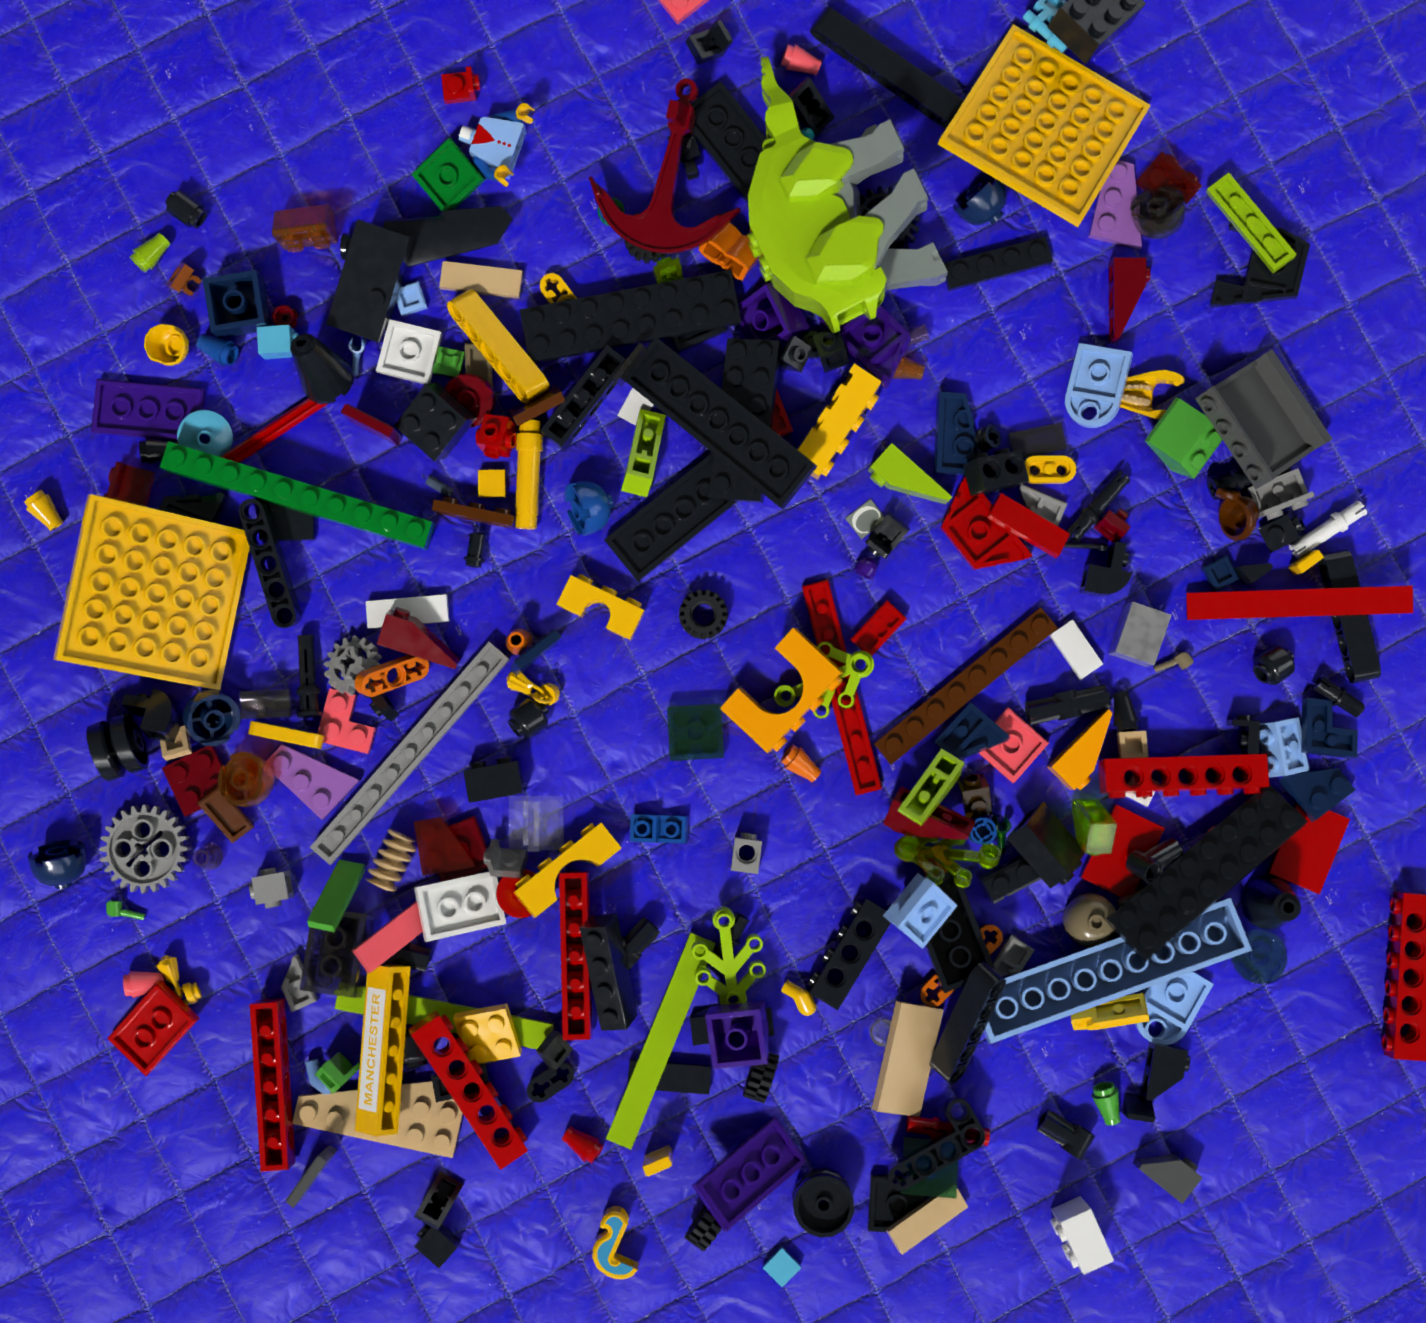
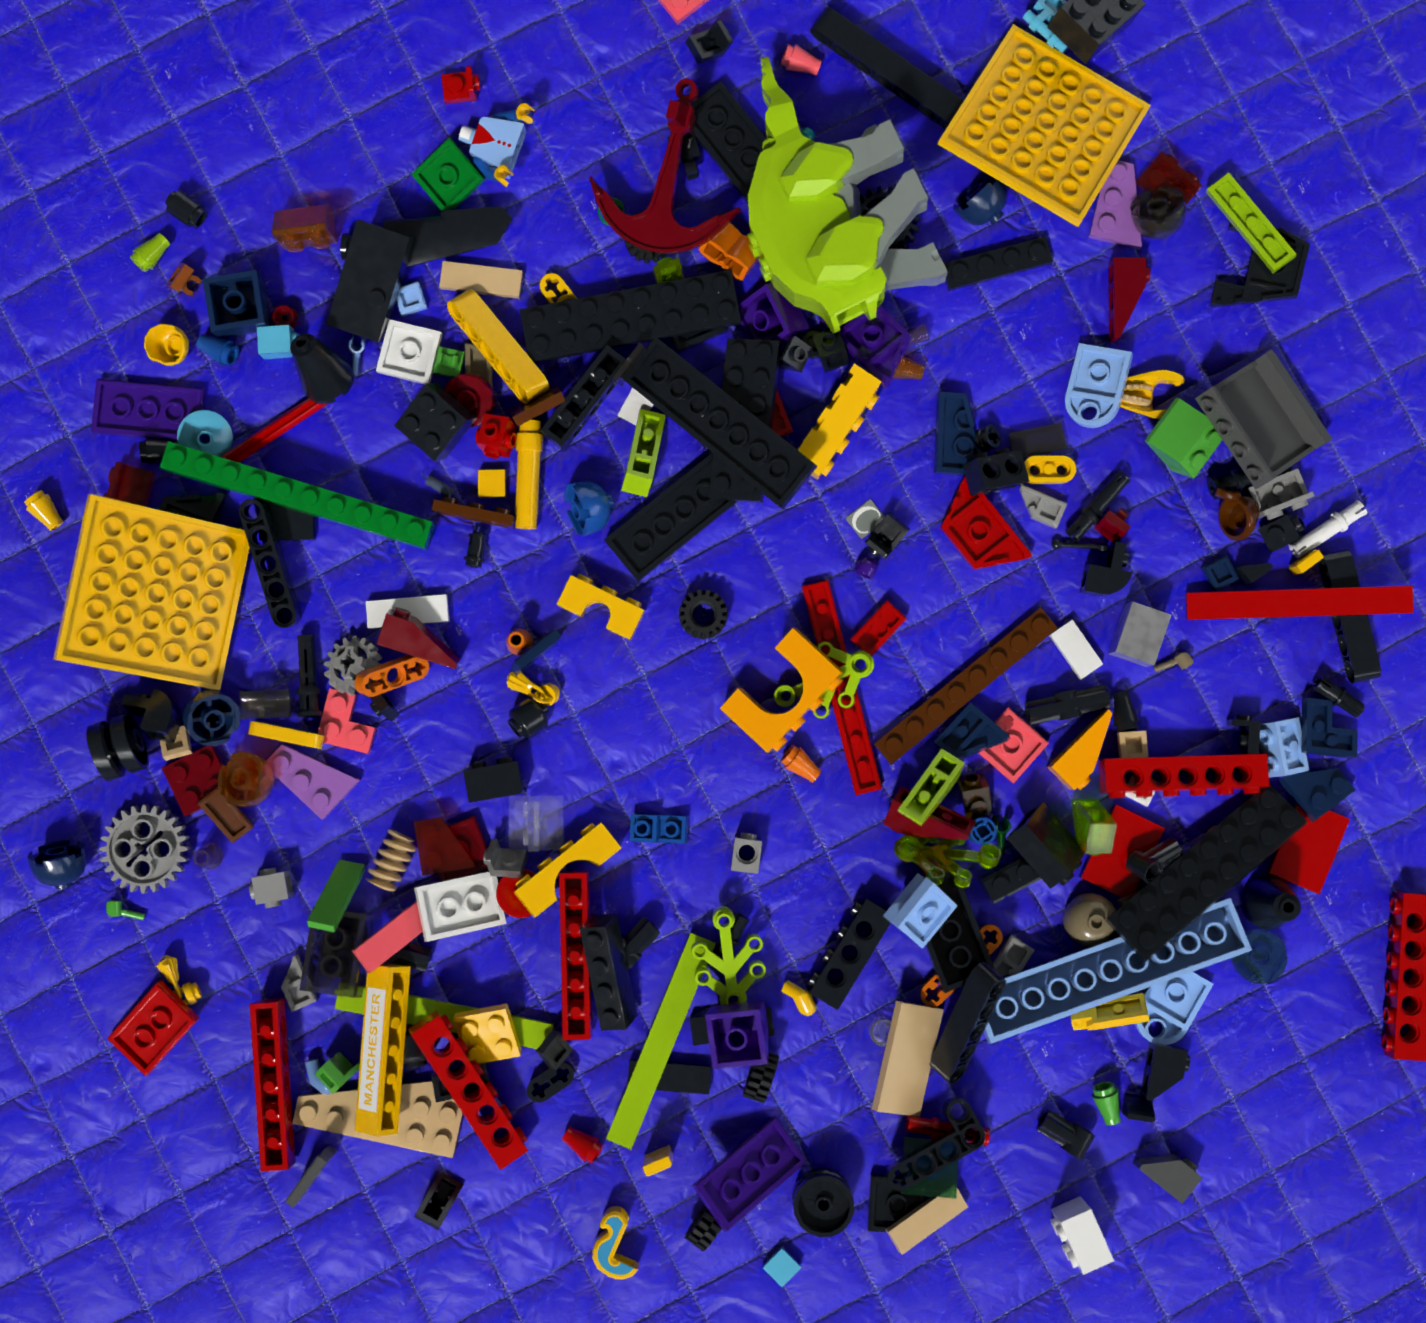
(140, 983): coral cone -> none
(371, 424): dark red tile -> none
(409, 753): light grey plate -> none
(436, 1244): black brick -> none
(695, 732): plate -> none
(810, 106): black slope -> none
(902, 475): lime slope -> none
(1028, 525): red tile -> none
(1273, 665): black head -> none

